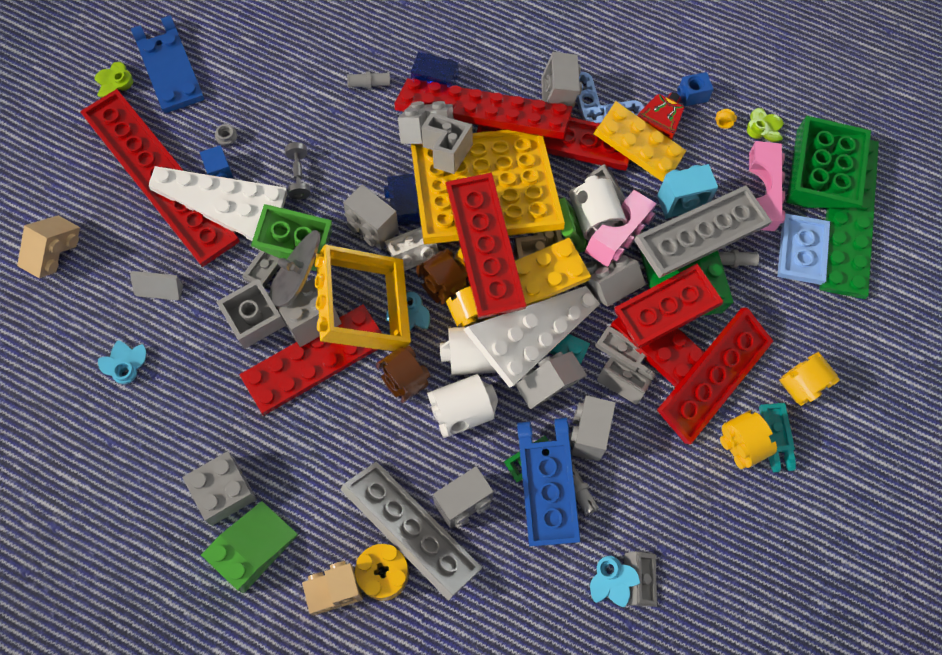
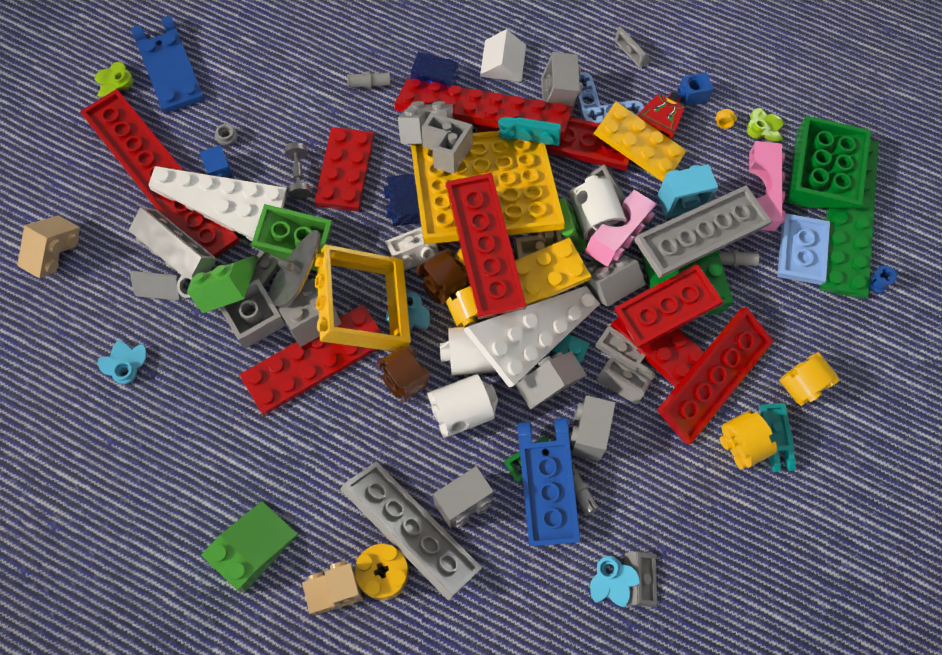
(172, 245): none -> light grey hinge
(219, 488): light grey brick -> none
(222, 285): none -> bright green slope
(344, 169): none -> red plate
(370, 217): light grey brick -> none
(503, 57): none -> white slope
(529, 130): none -> teal hinge
(631, 48): none -> light grey slope
(881, 276): none -> blue bush

